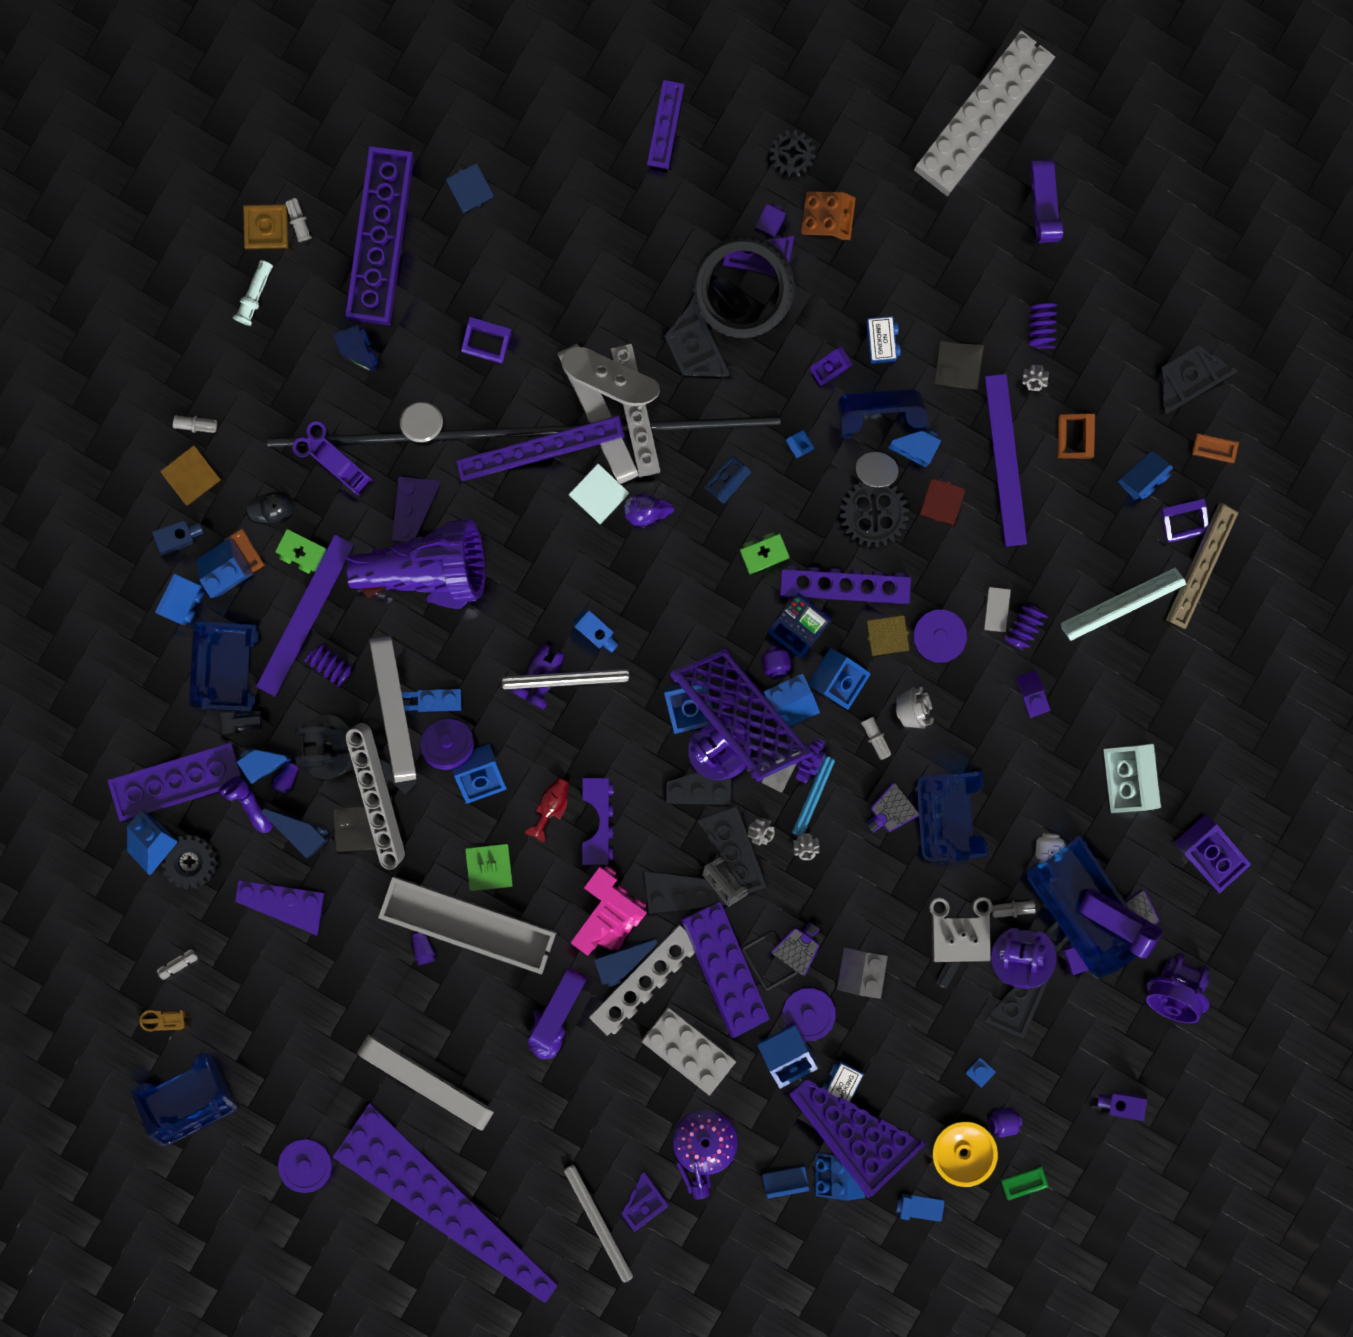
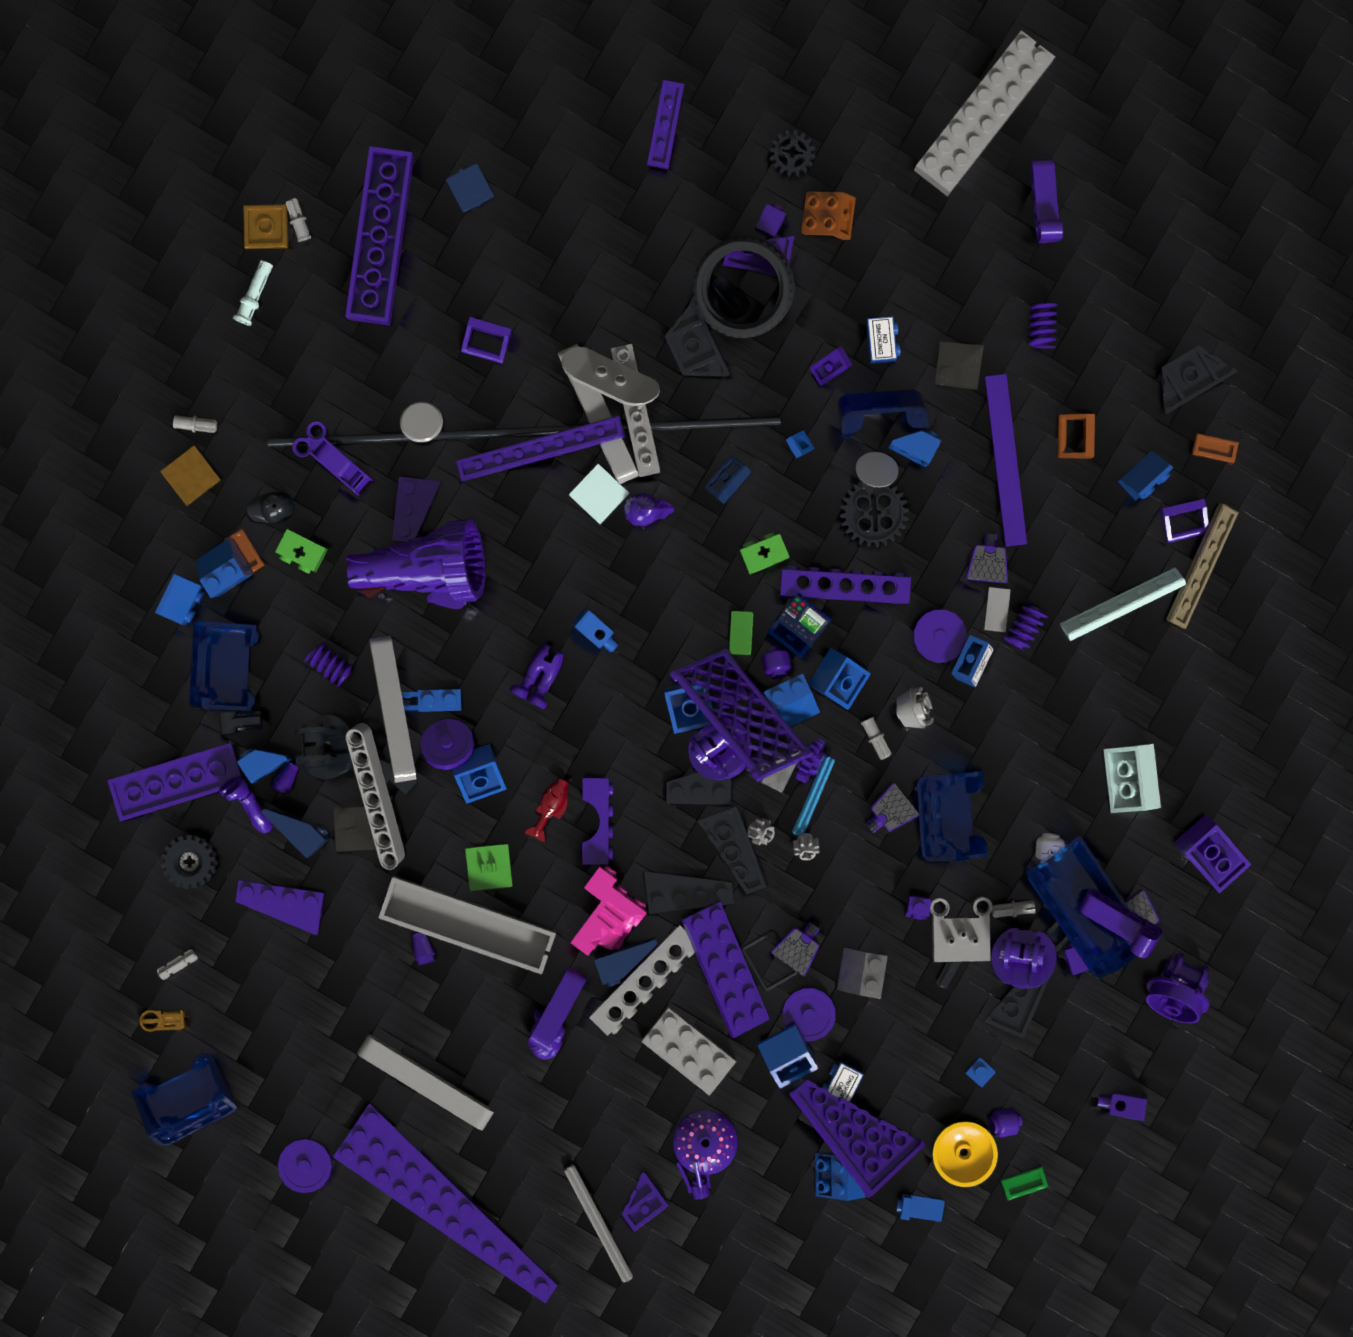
(148, 841): blue slope -> none
(167, 541): dark blue torso -> none
(305, 615): dark purple tile -> none
(354, 347): clear blue slope -> none
(562, 679): light grey axle -> none
(724, 882): dark grey hinge -> none
(741, 632): none -> bright green slope
(785, 1182): blue panel -> none
(888, 635): clear yellow piece -> none
(918, 907): none -> dark purple brick
(942, 502): clear red piece -> none
(972, 661): none -> blue brick
(988, 562): none -> torso
(1033, 693): dark purple slope -> none
(1035, 377): light grey gear -> none

